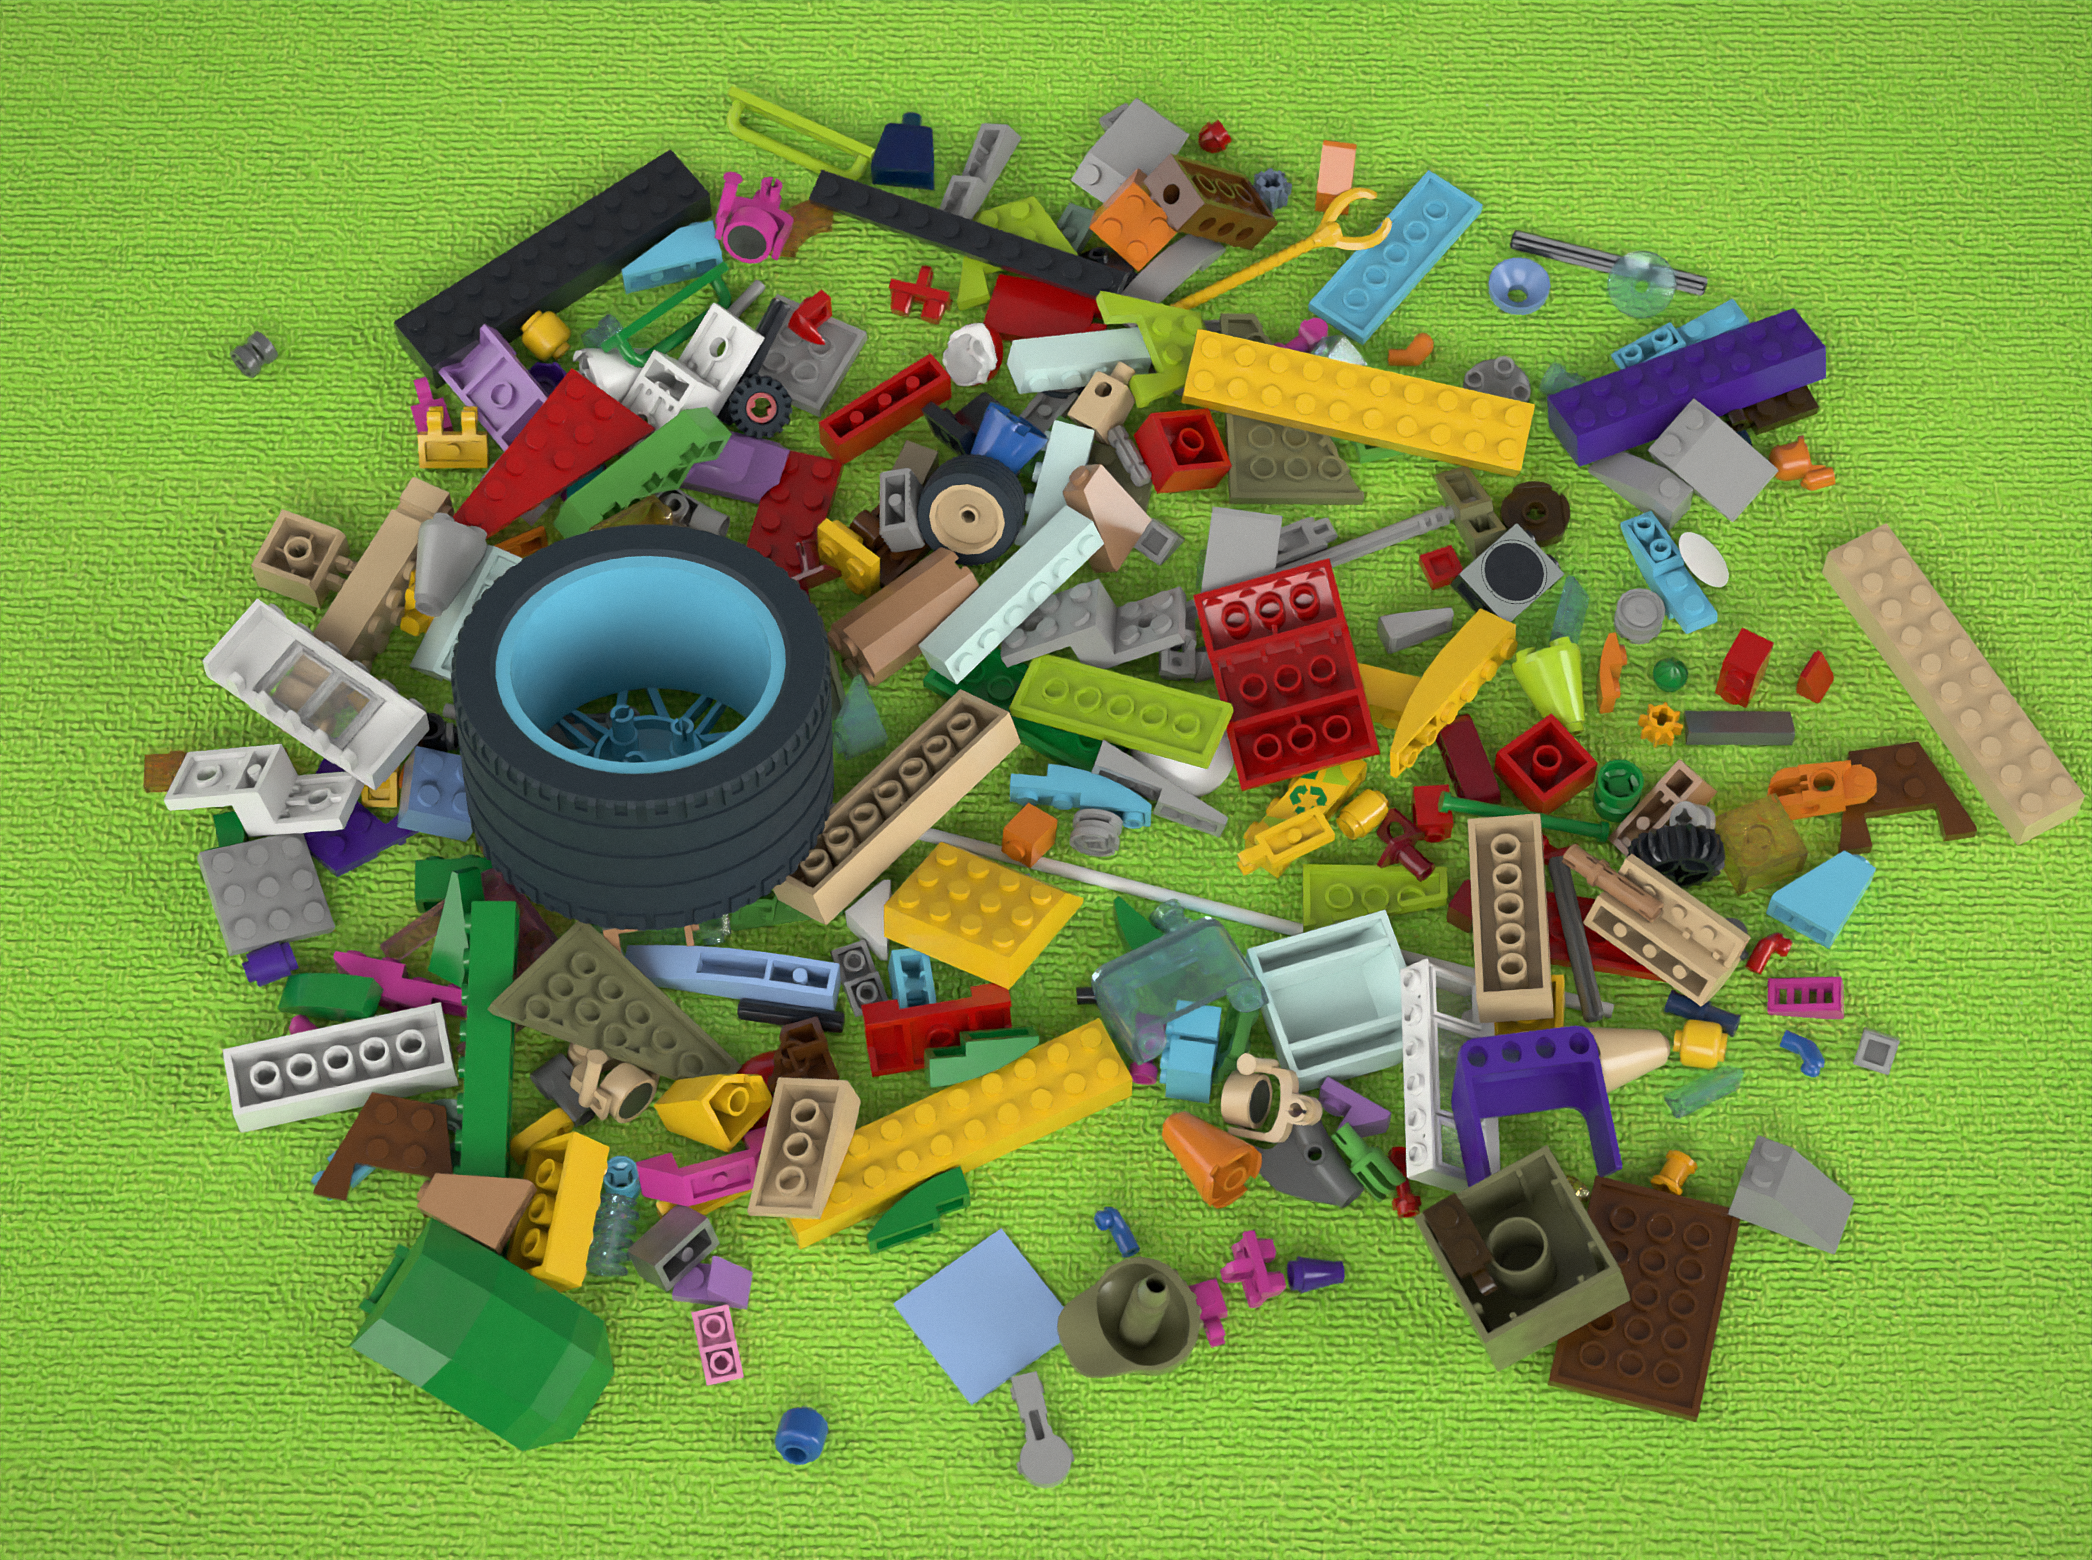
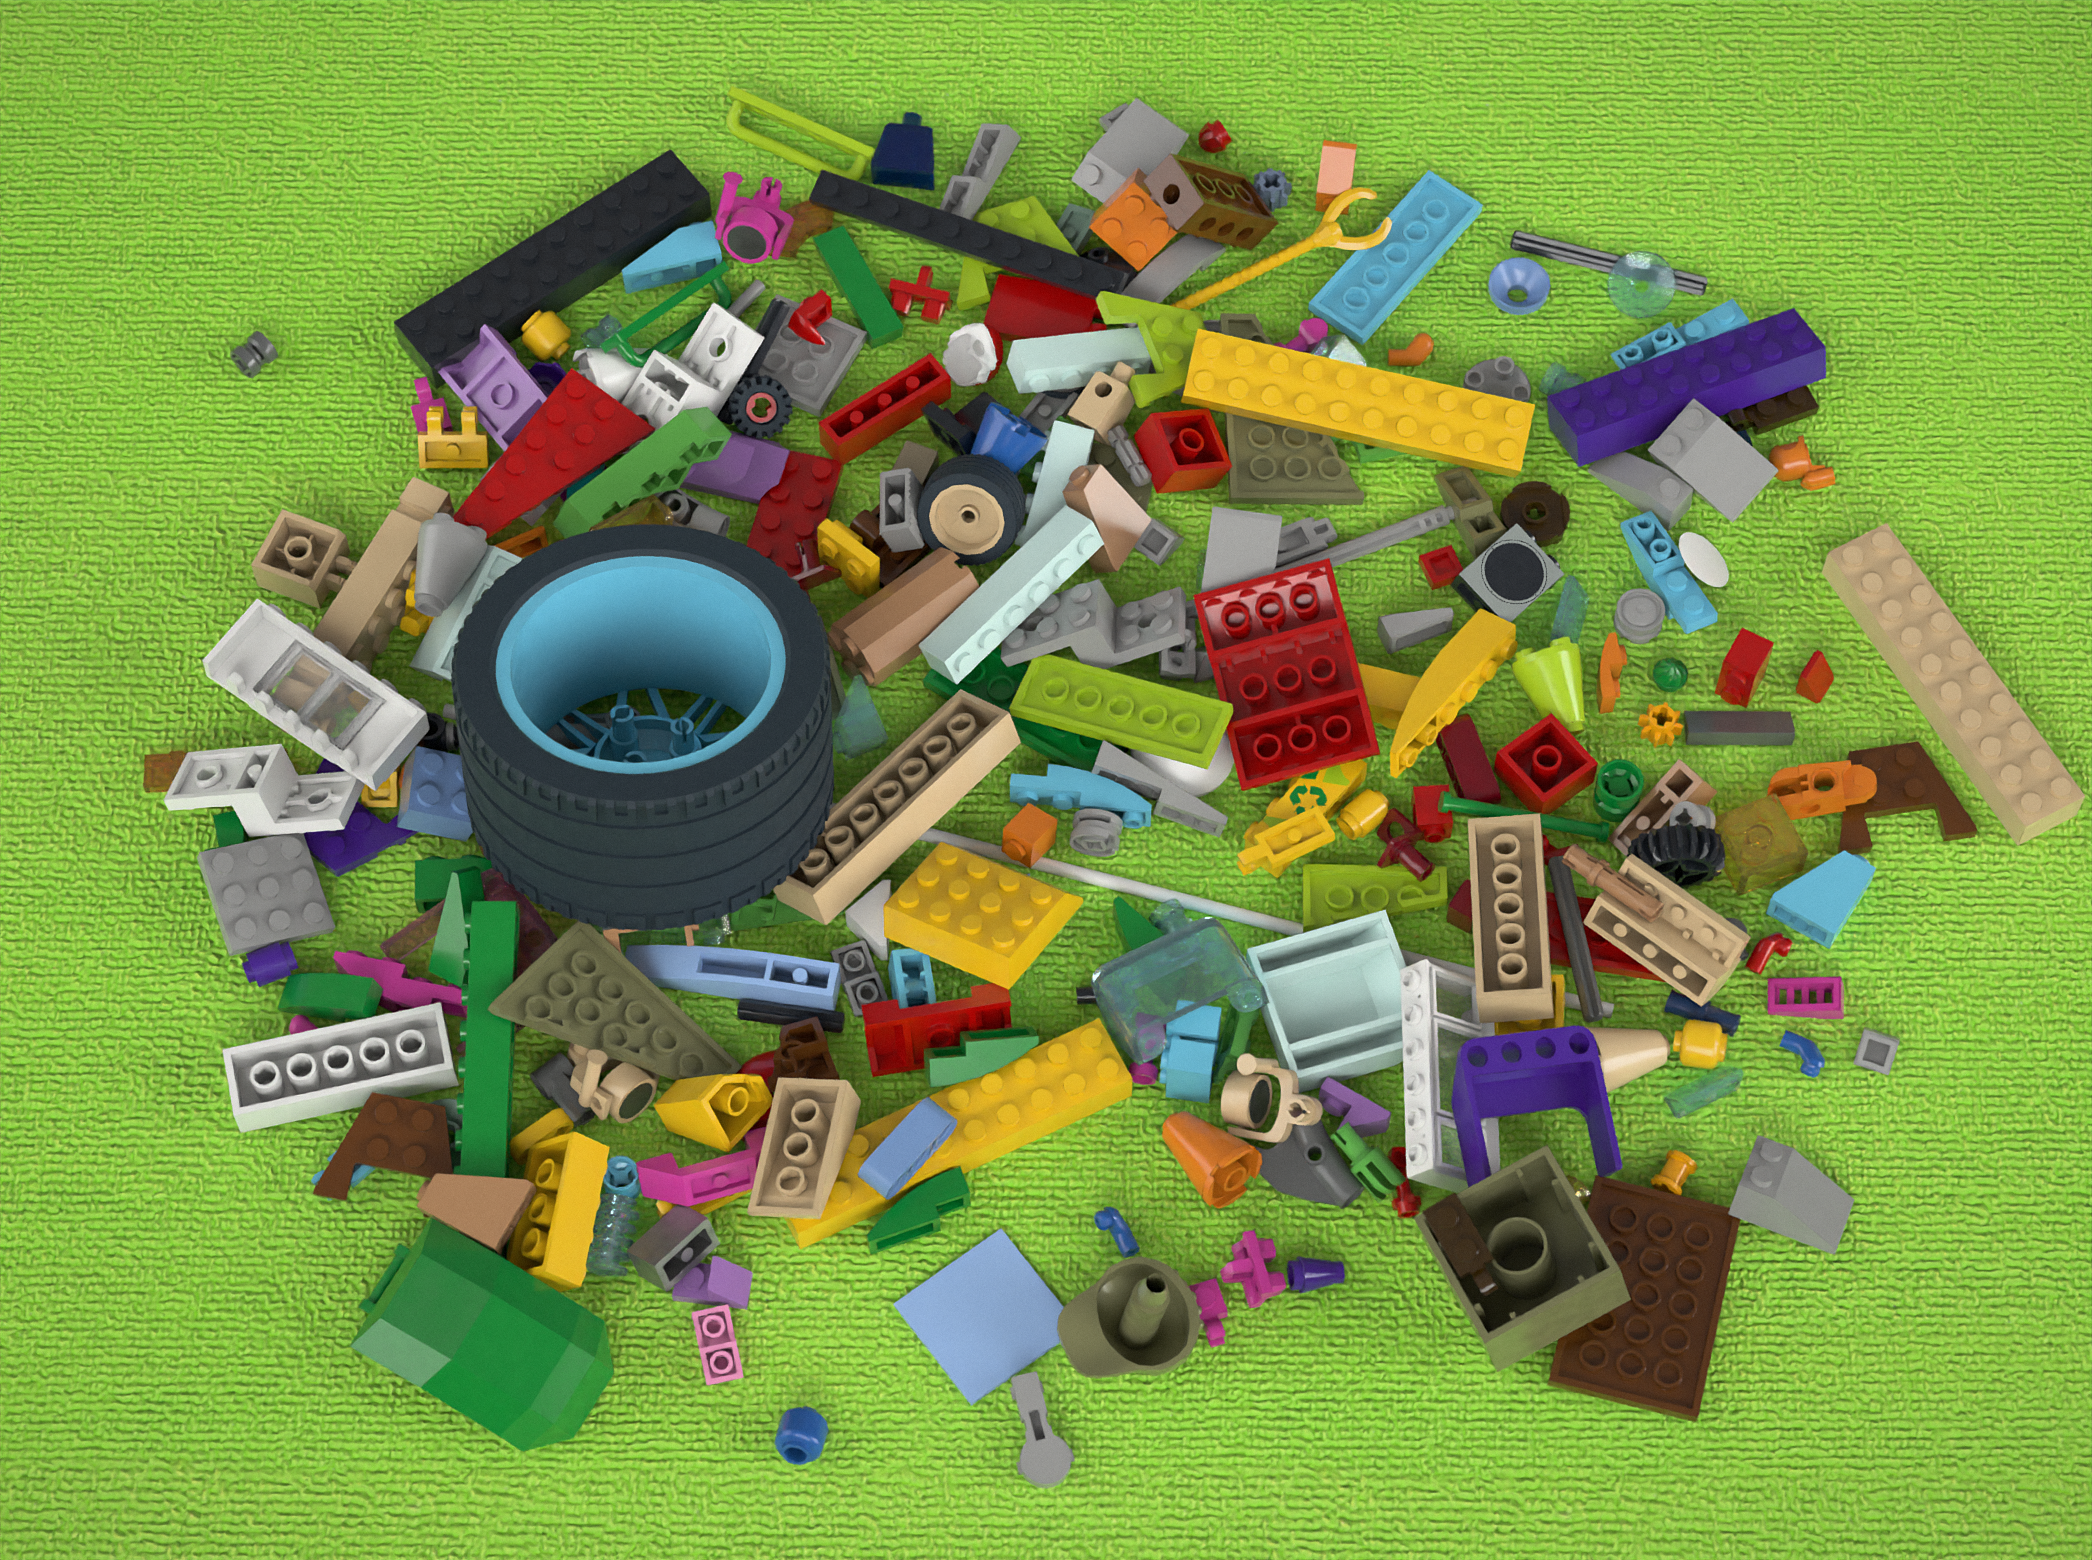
(858, 287): none -> green slope
(907, 1148): none -> medium blue beam

